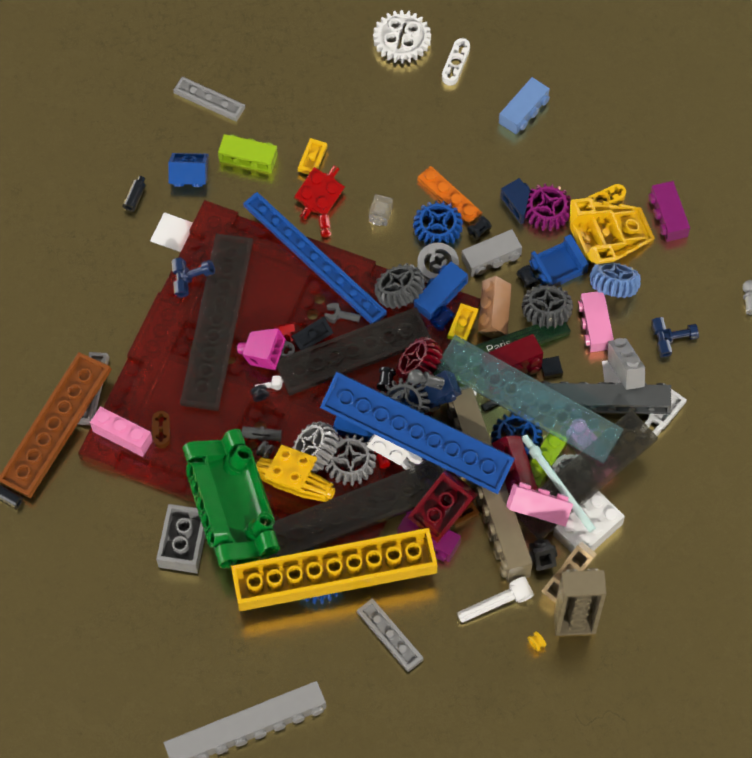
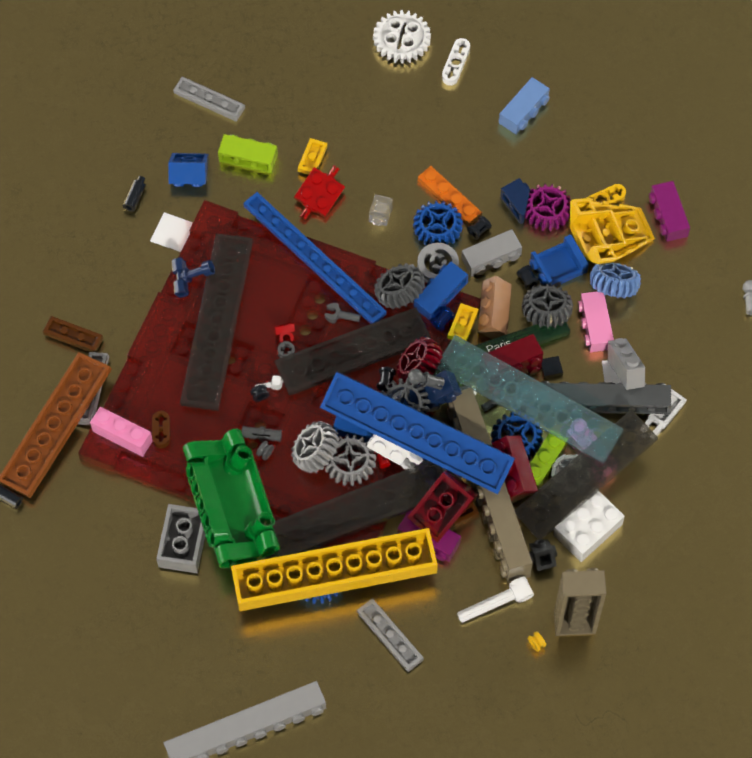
(73, 334): none -> reddish brown plate
(263, 348): dark pink torso -> none
(292, 473): yellow plate -> none
(312, 334): black plate -> none
(324, 222): red piece -> none
(536, 453): light aqua bar -> none
(539, 504): bright pink brick -> none
(578, 559): tan arch -> none
(666, 337): dark blue bar -> none

